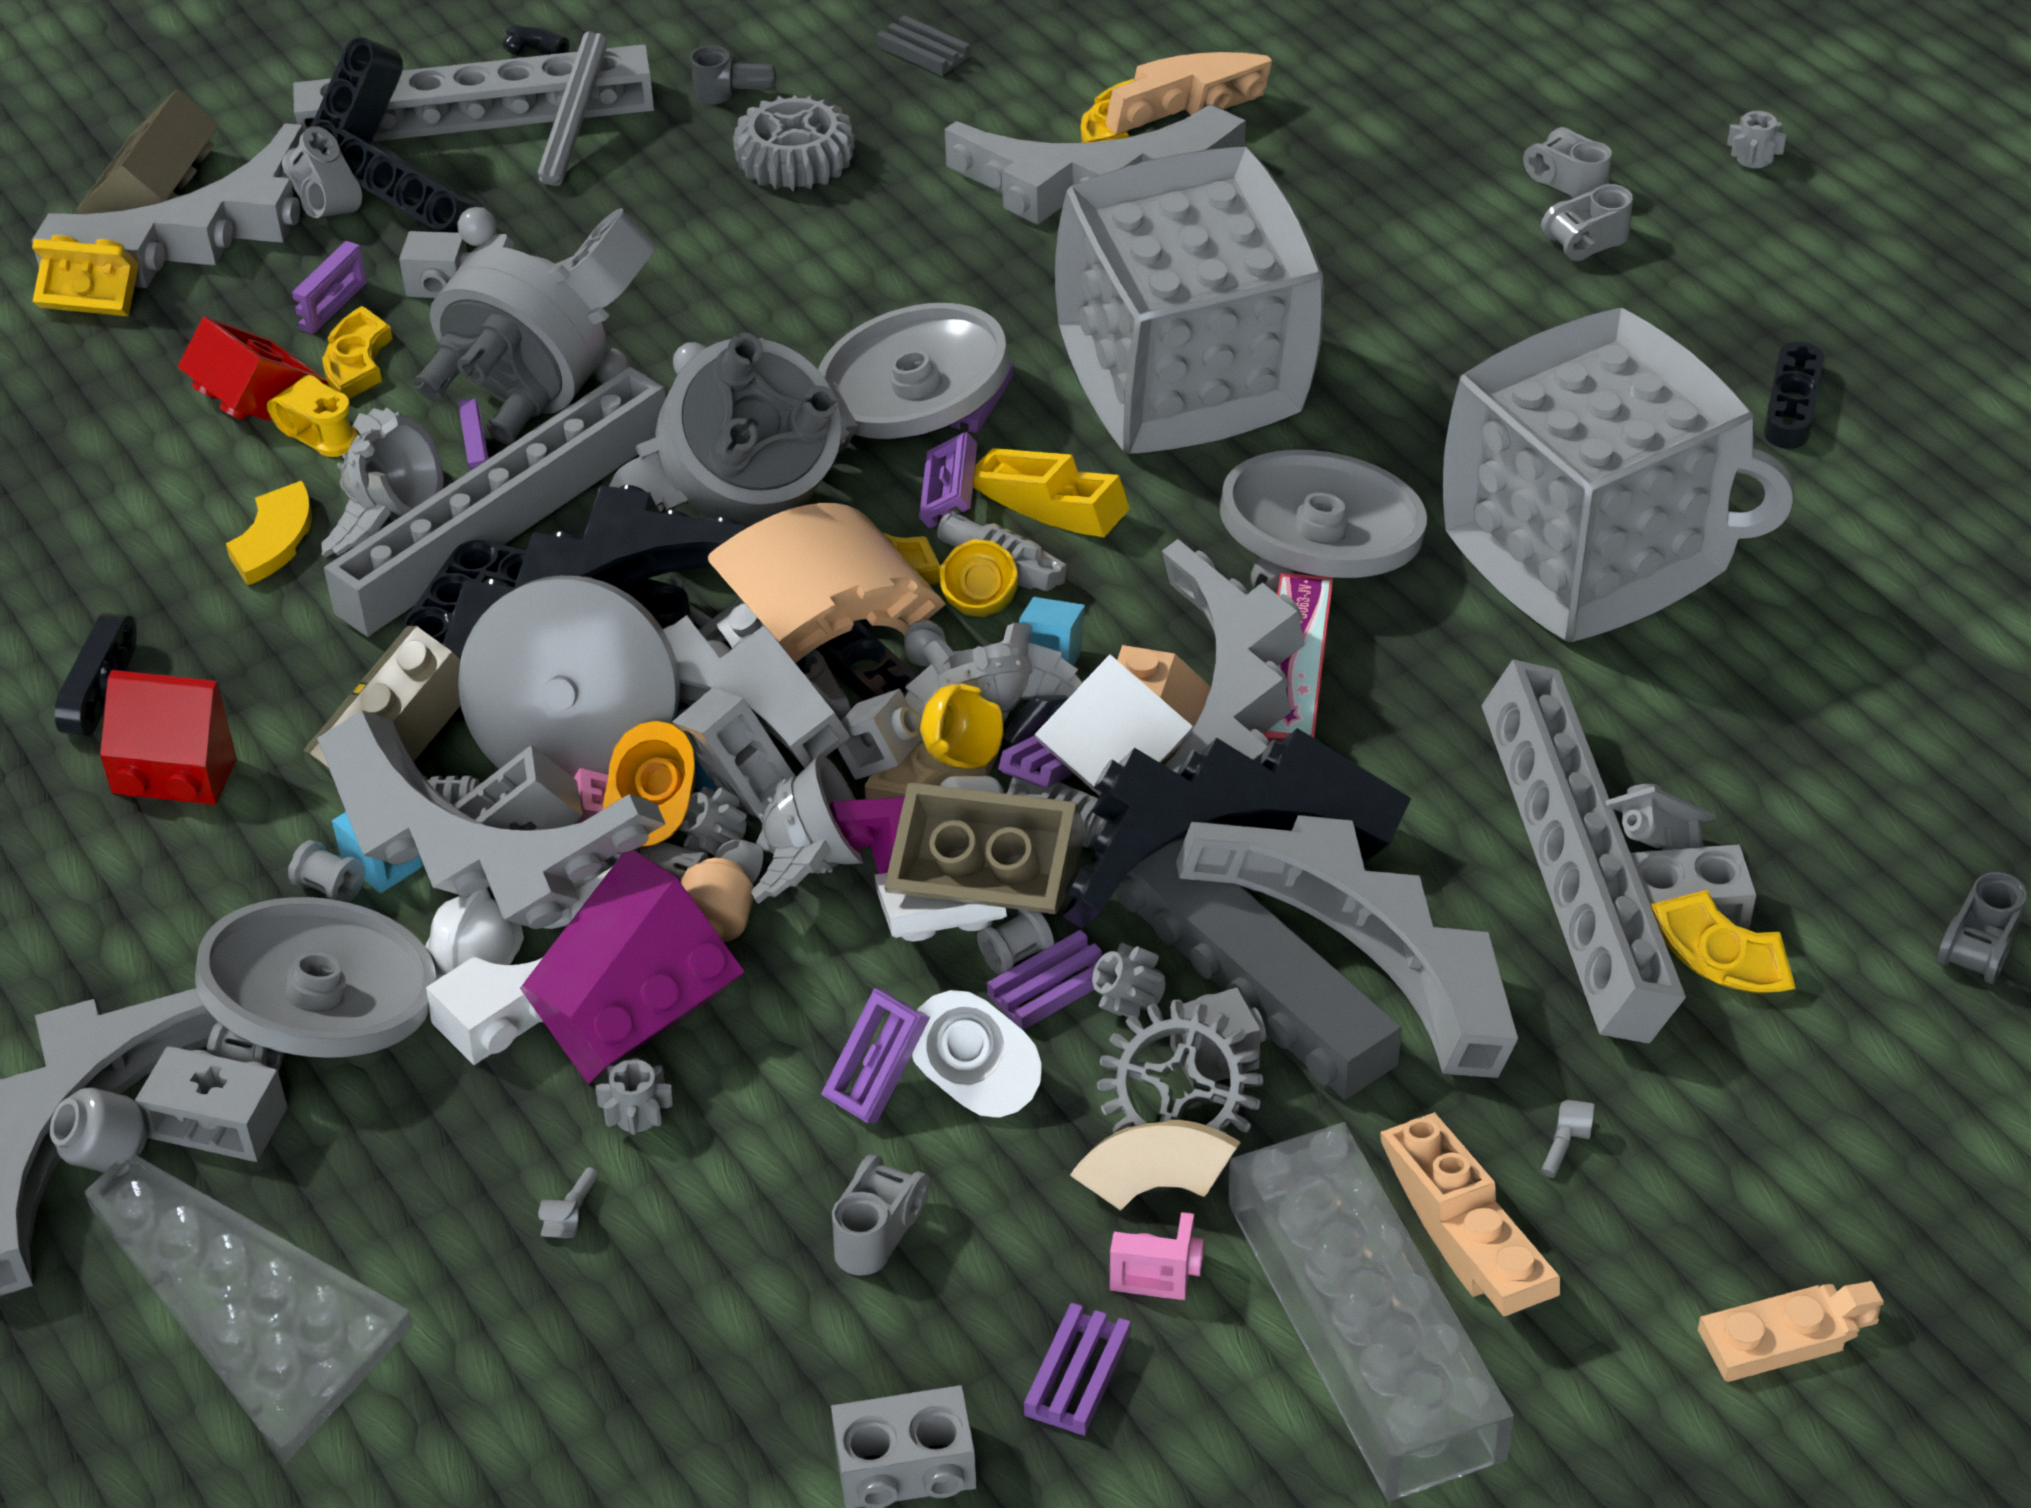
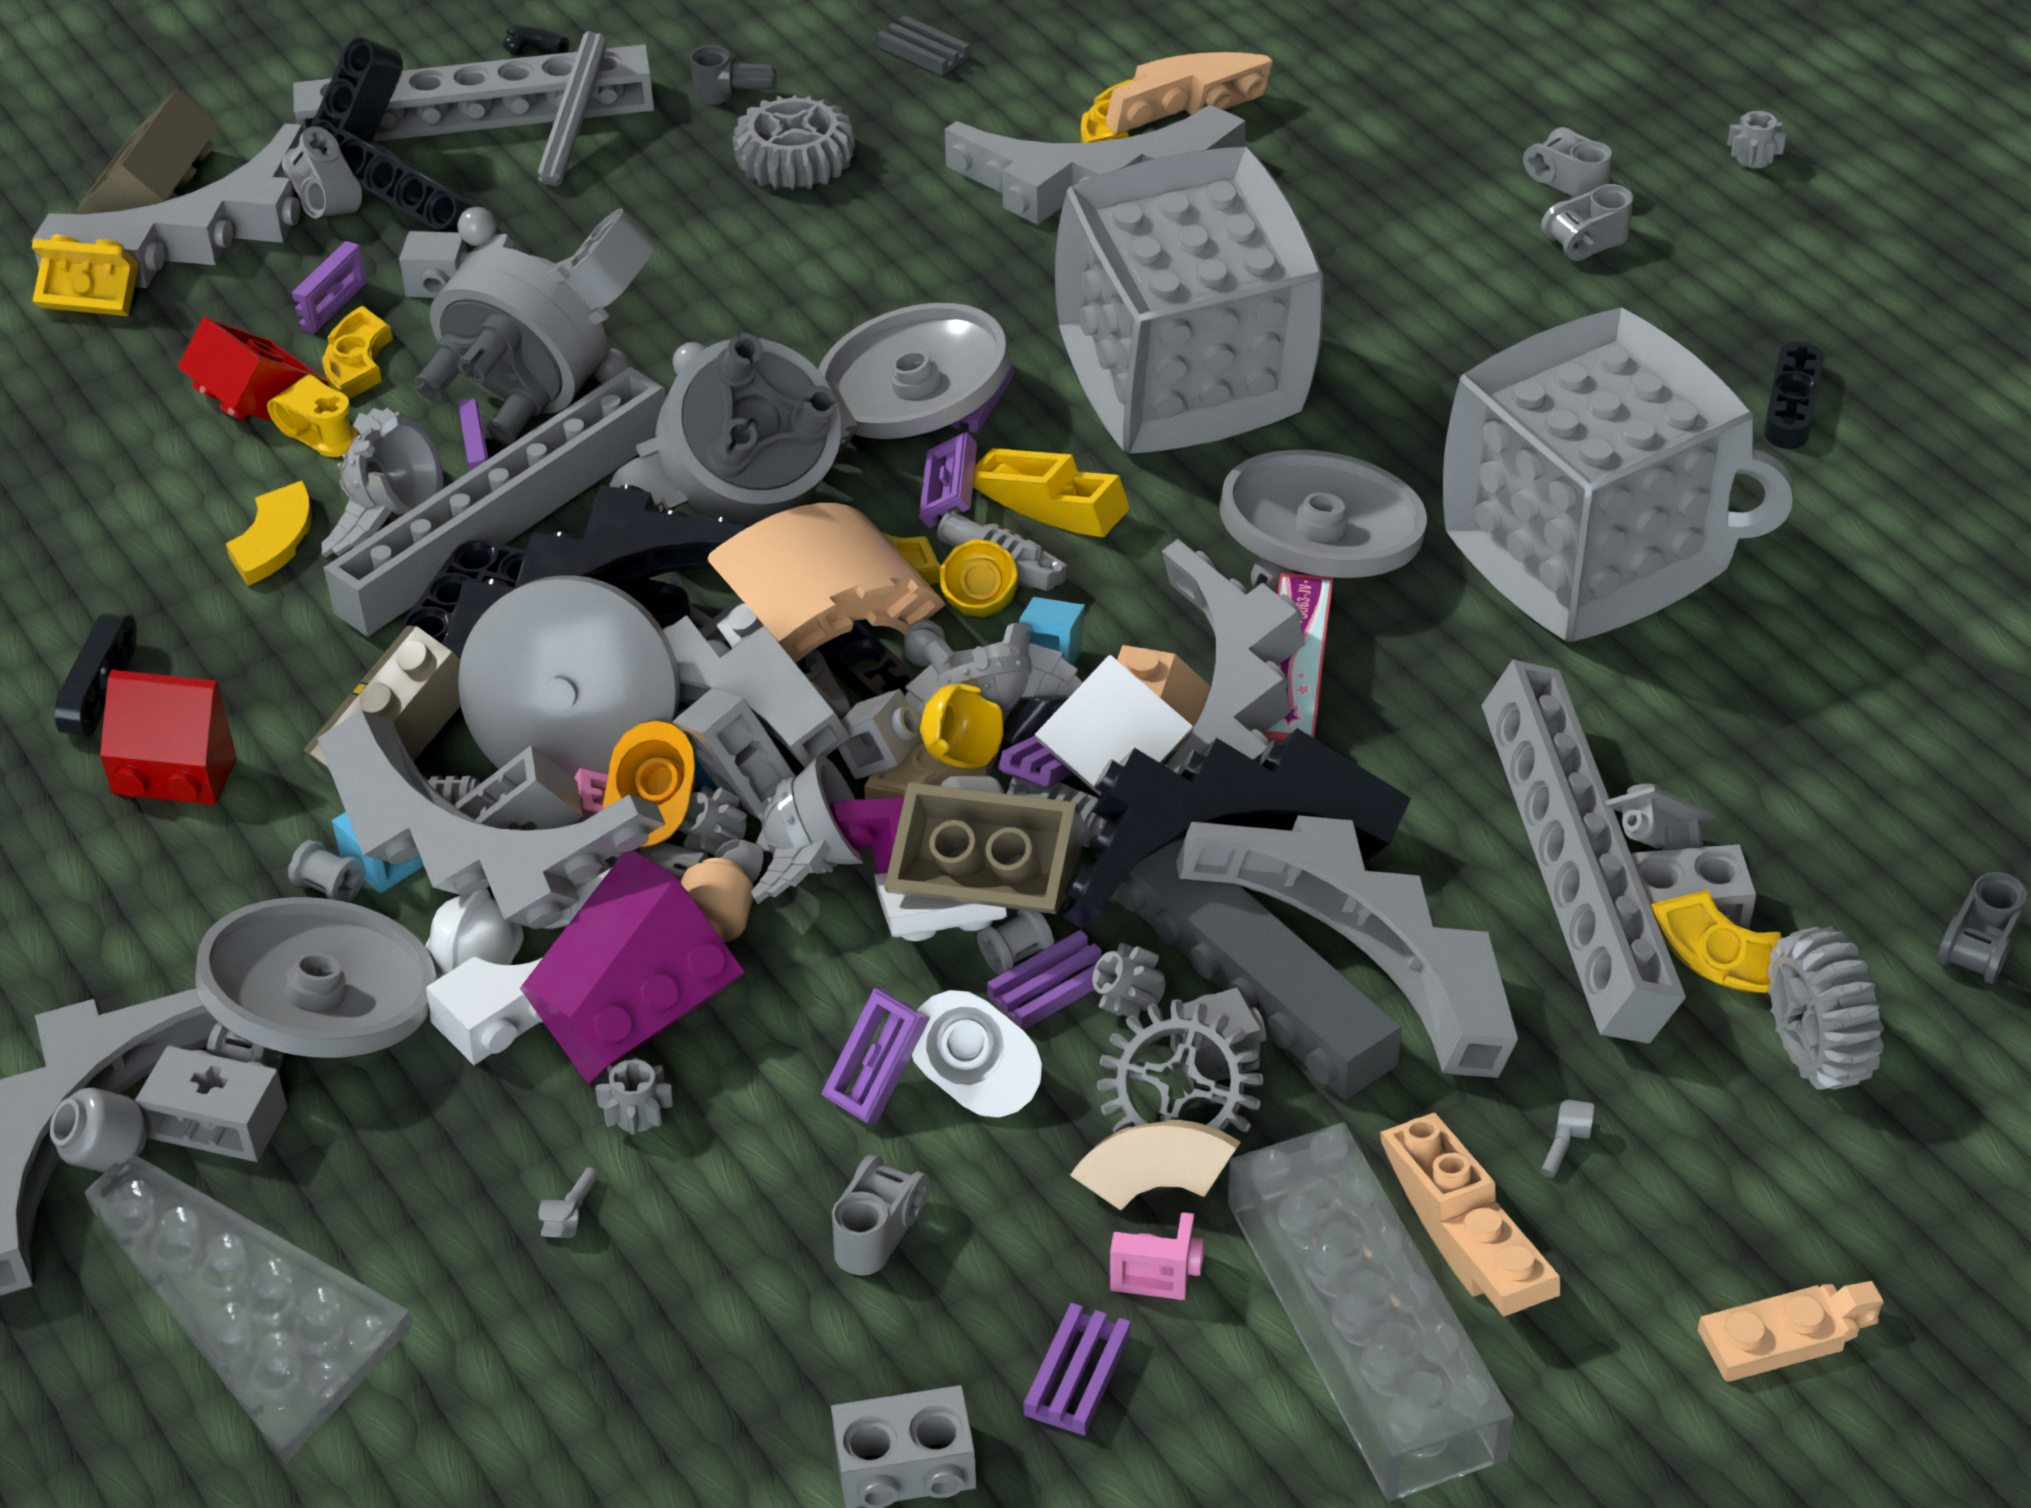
(1825, 1007): none -> light grey gear

